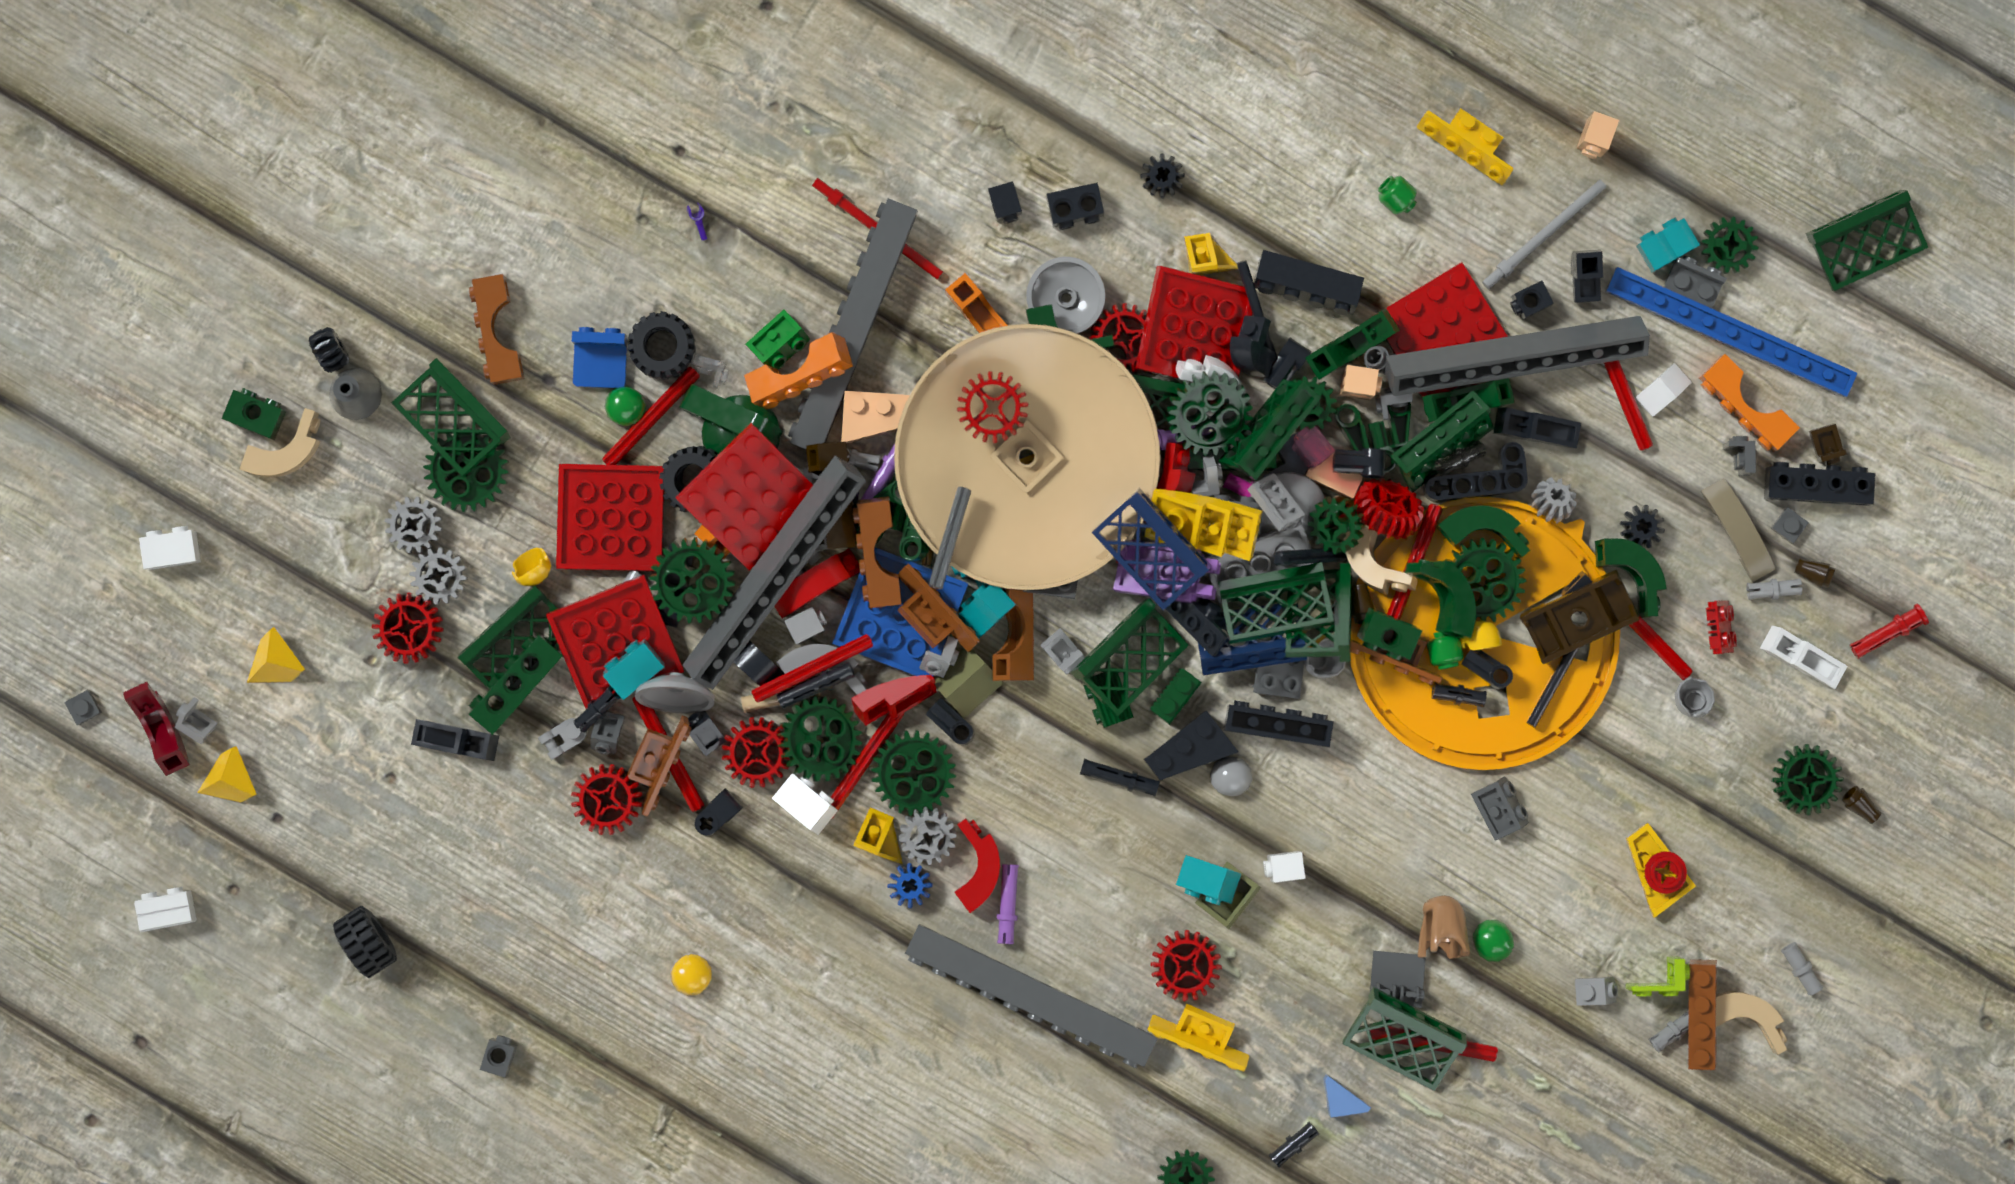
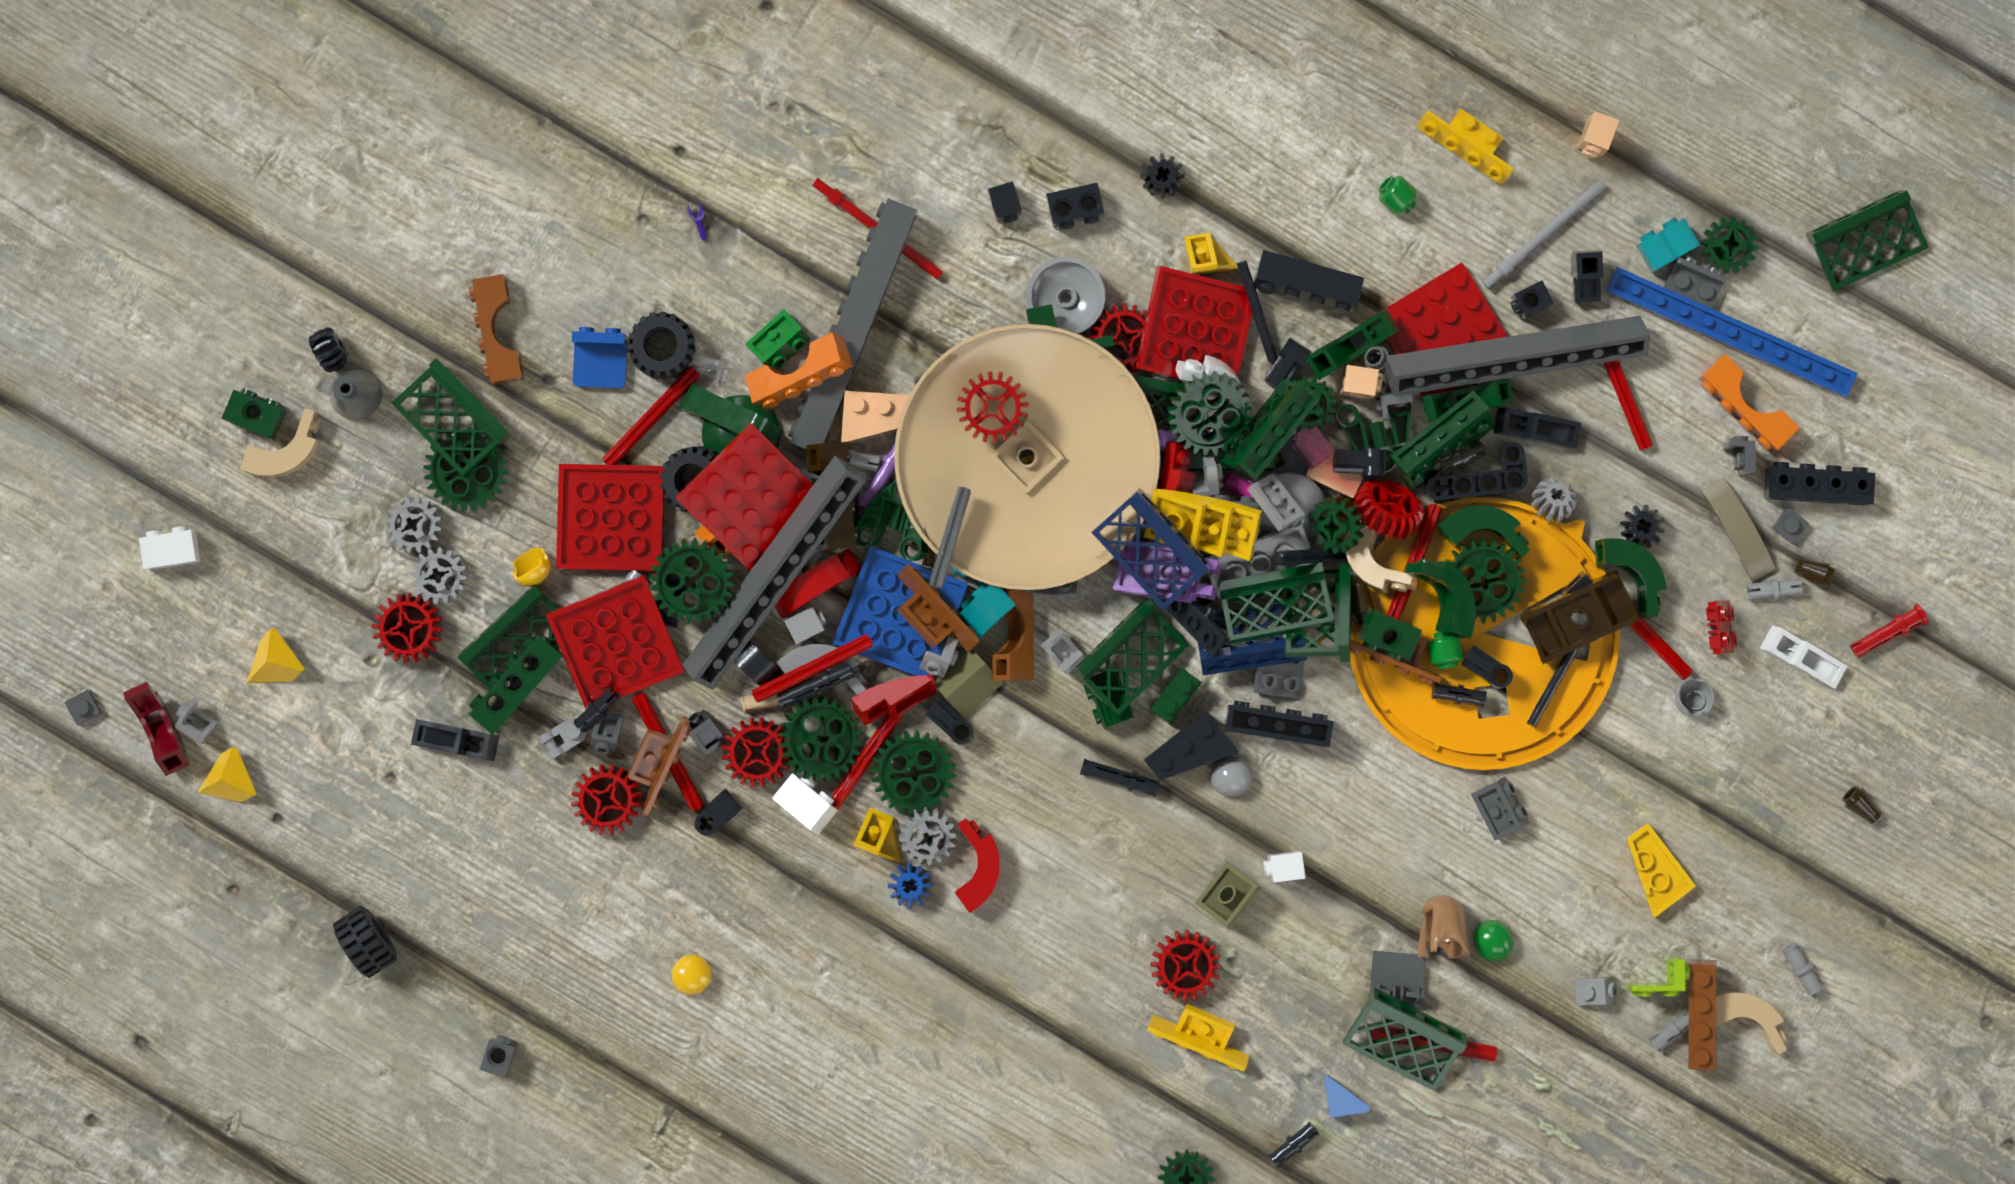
(165, 910): white brick -> none
(625, 406): green hair -> none
(633, 668): teal brick -> none
(675, 694): light grey dish -> none
(874, 519): dark orange arch -> none
(973, 304): orange arch -> none
(1007, 904): medium lavender pin -> none
(1031, 995): dark grey brick -> none
(1207, 879): teal brick -> none
(1248, 348): black brick -> none
(1324, 666): light grey hair -> none
(1484, 636): yellow hair -> none
(1663, 390): white slope -> none
(1676, 866): red gear -> none
(1808, 791): dark green gear -> none
(1827, 444): dark brown bracket -> none

